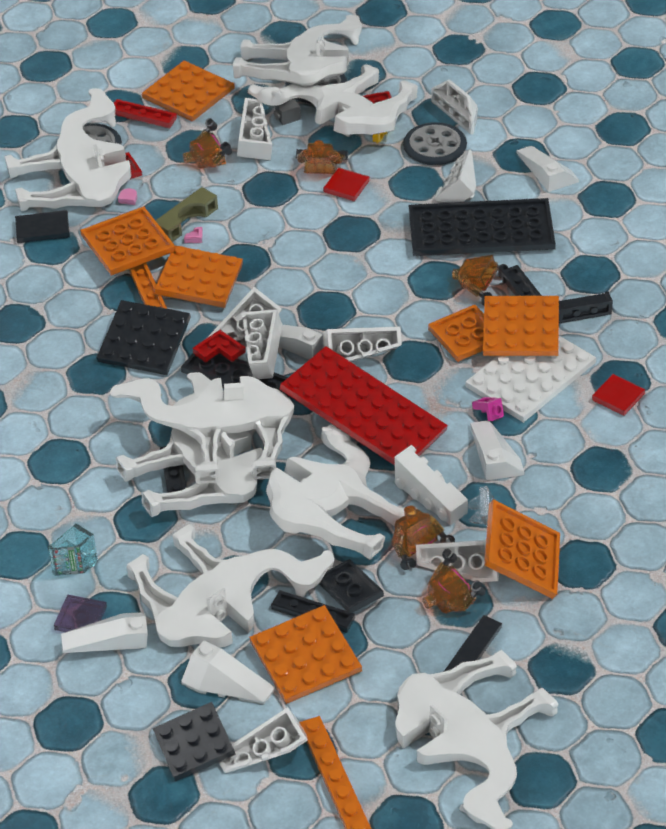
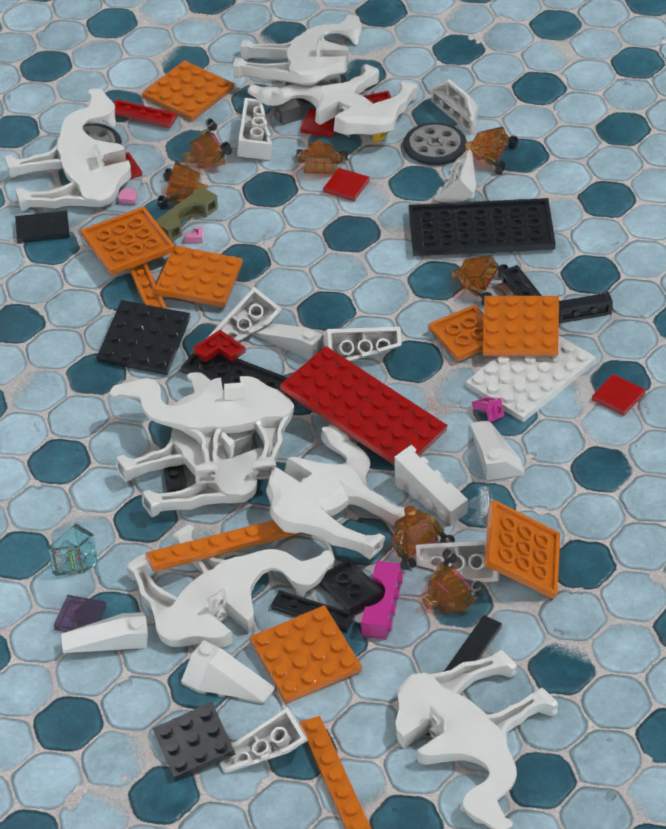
(181, 184): none -> clear orange torso
(215, 545): none -> orange plate
(262, 341): white wedge -> none
(311, 127): none -> red tile
(377, 618): none -> dark pink arch
(489, 146): none -> clear orange torso
(546, 169): white wedge -> none

